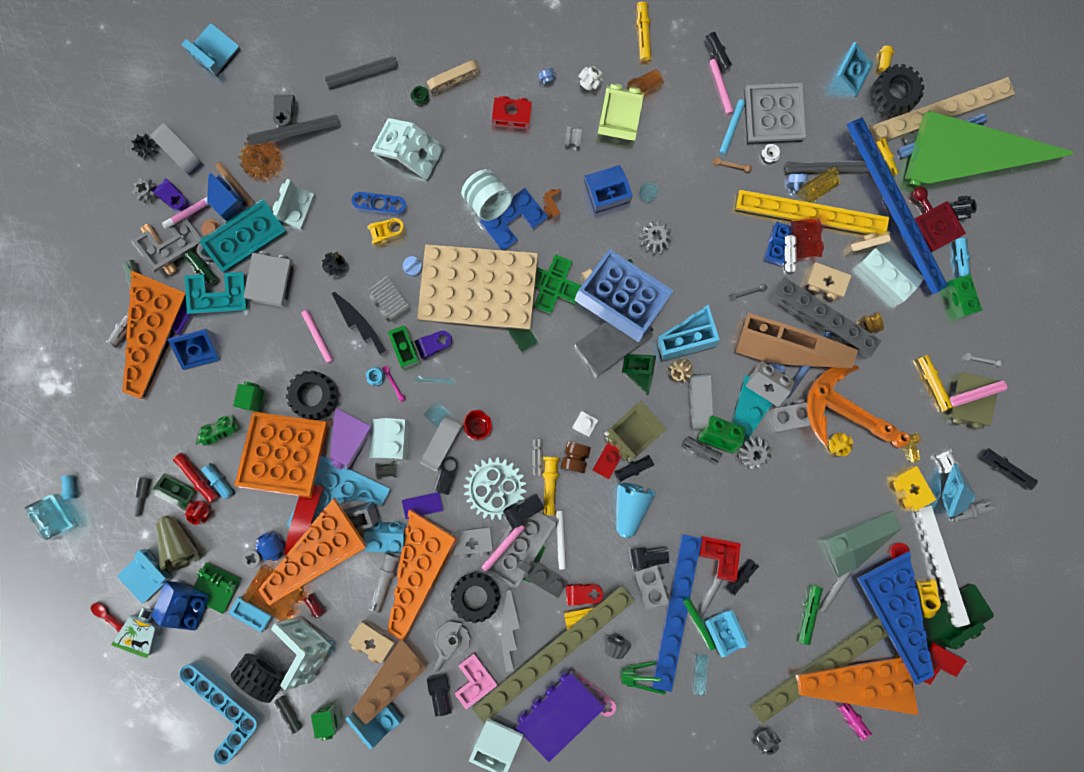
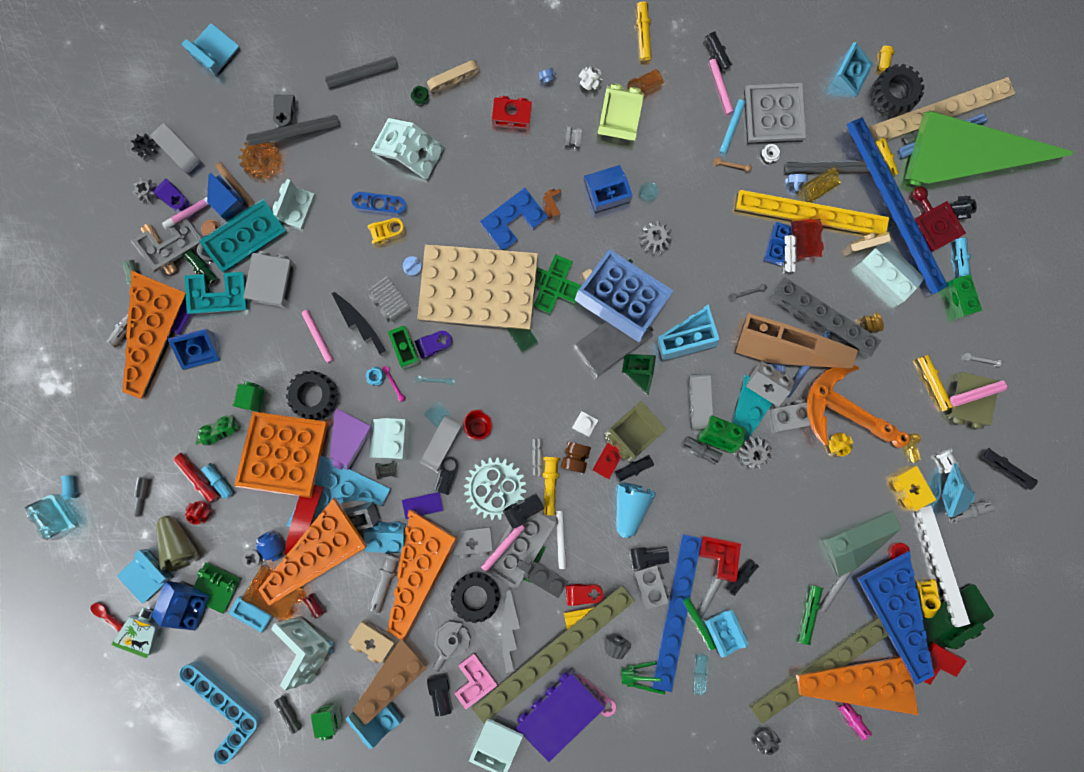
(174, 491): dark green slope -> none
(257, 678): black tyre -> none
(333, 263): black gear -> none
(486, 194): light aqua wheel -> none
(681, 369): tan gear -> none
(837, 280): tan brick -> none

